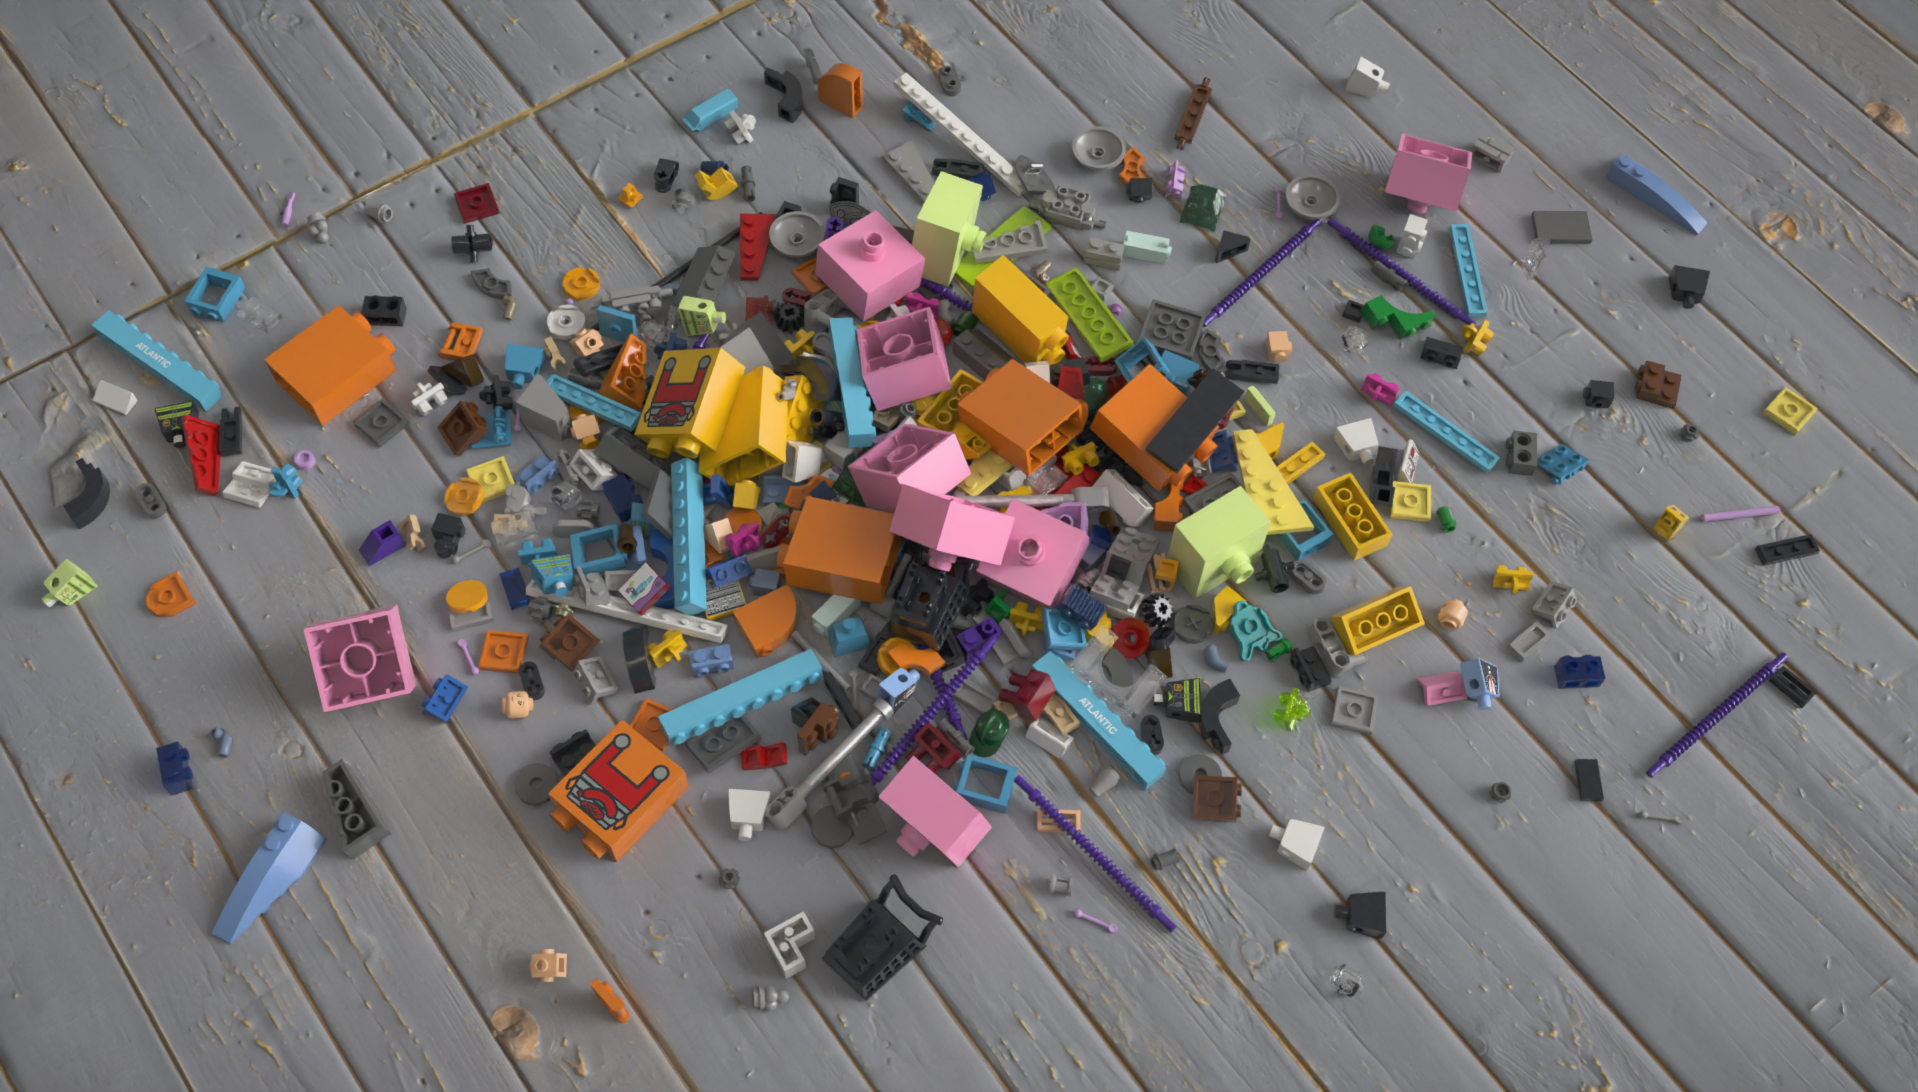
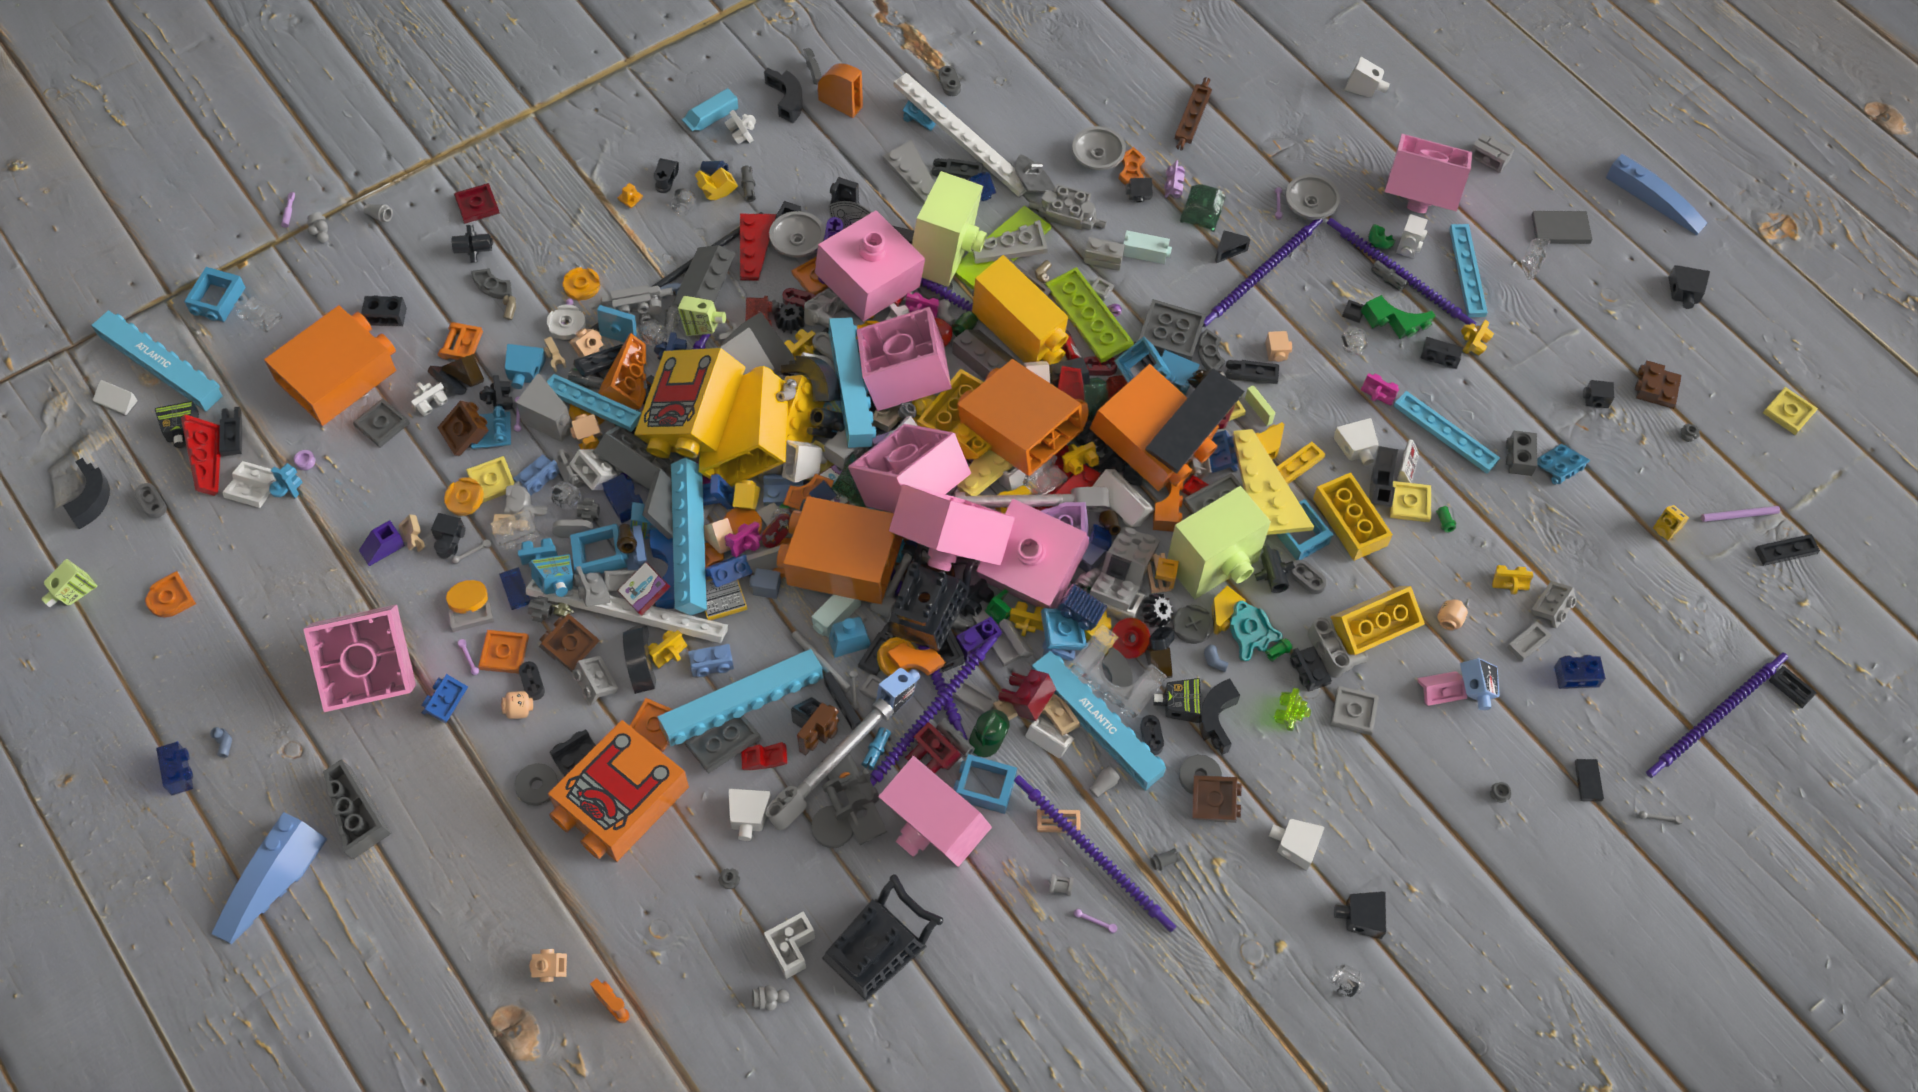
(768, 621): orange brick -> none

